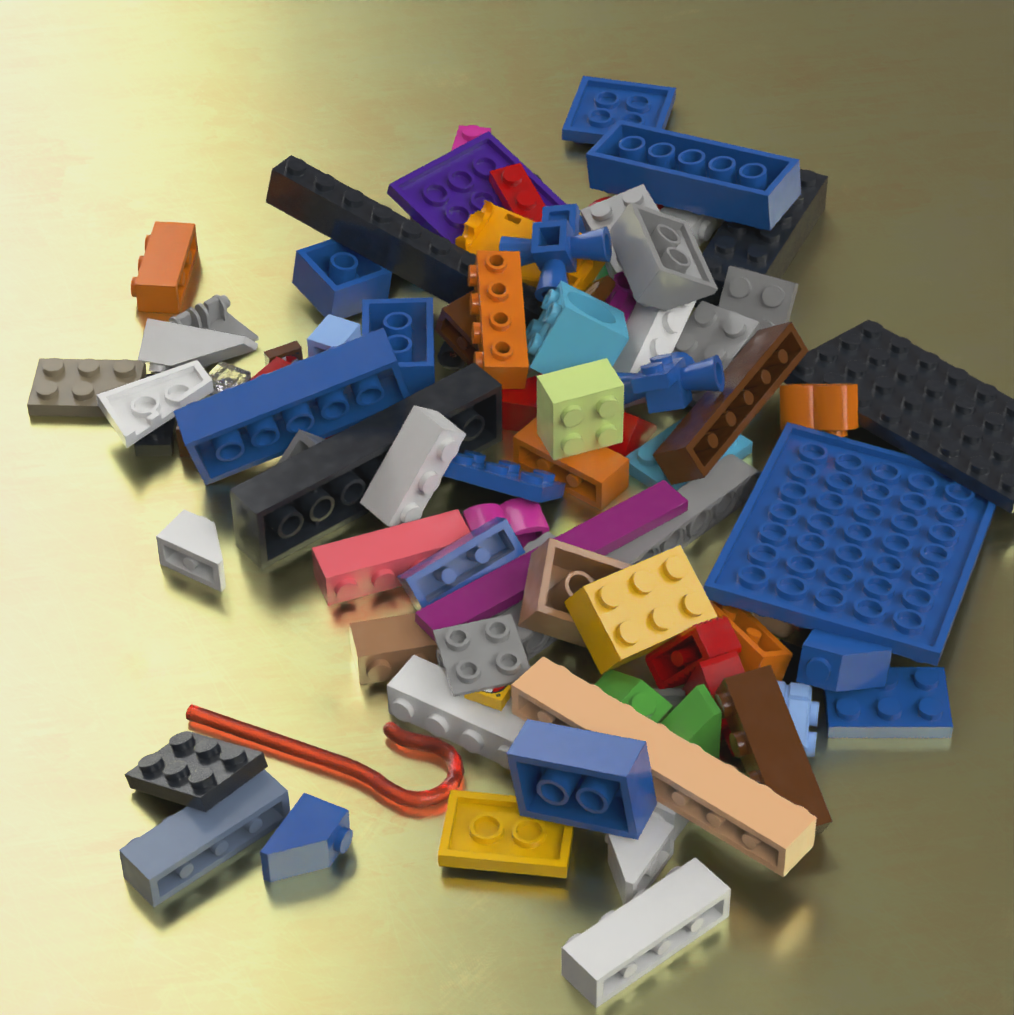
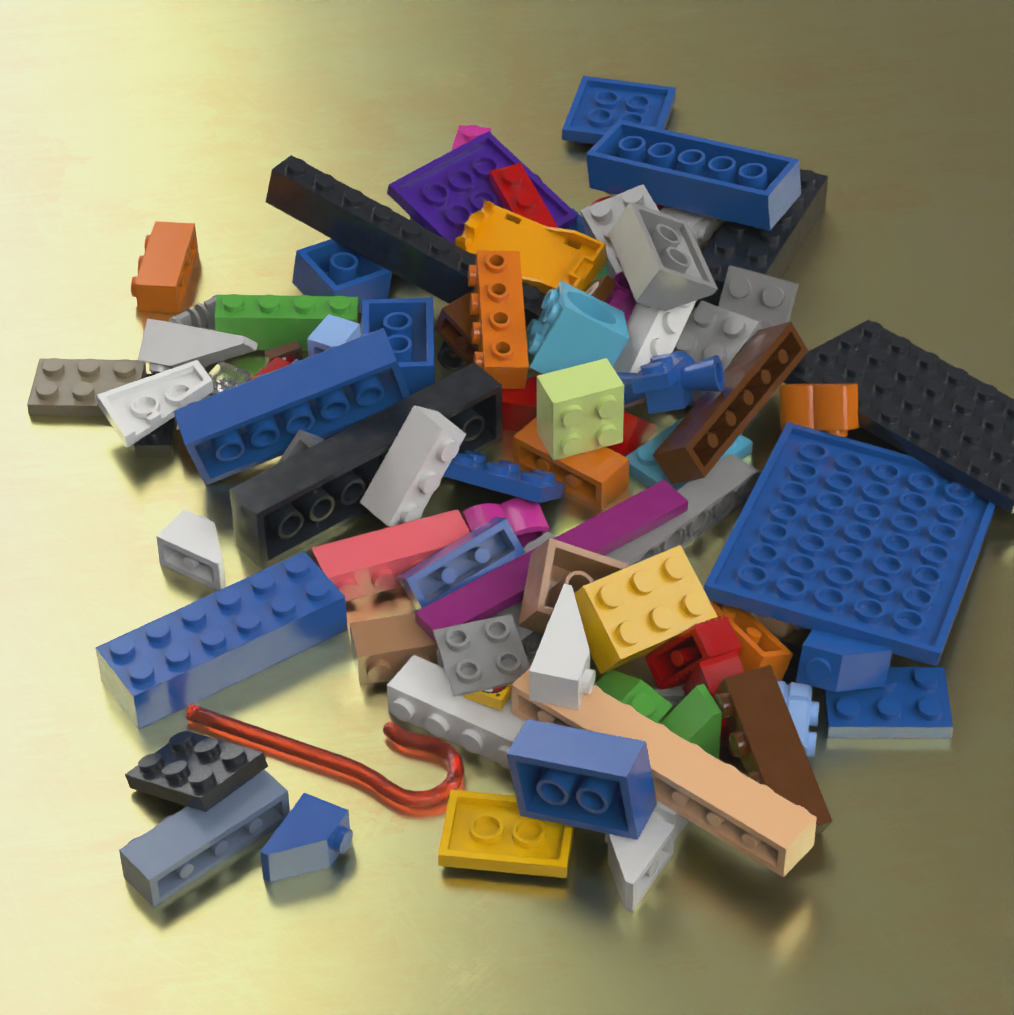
(221, 639): none -> blue brick
(279, 318): none -> bright green brick
(558, 246): blue brick -> none
(562, 662): none -> white slope
(645, 931): white brick -> none

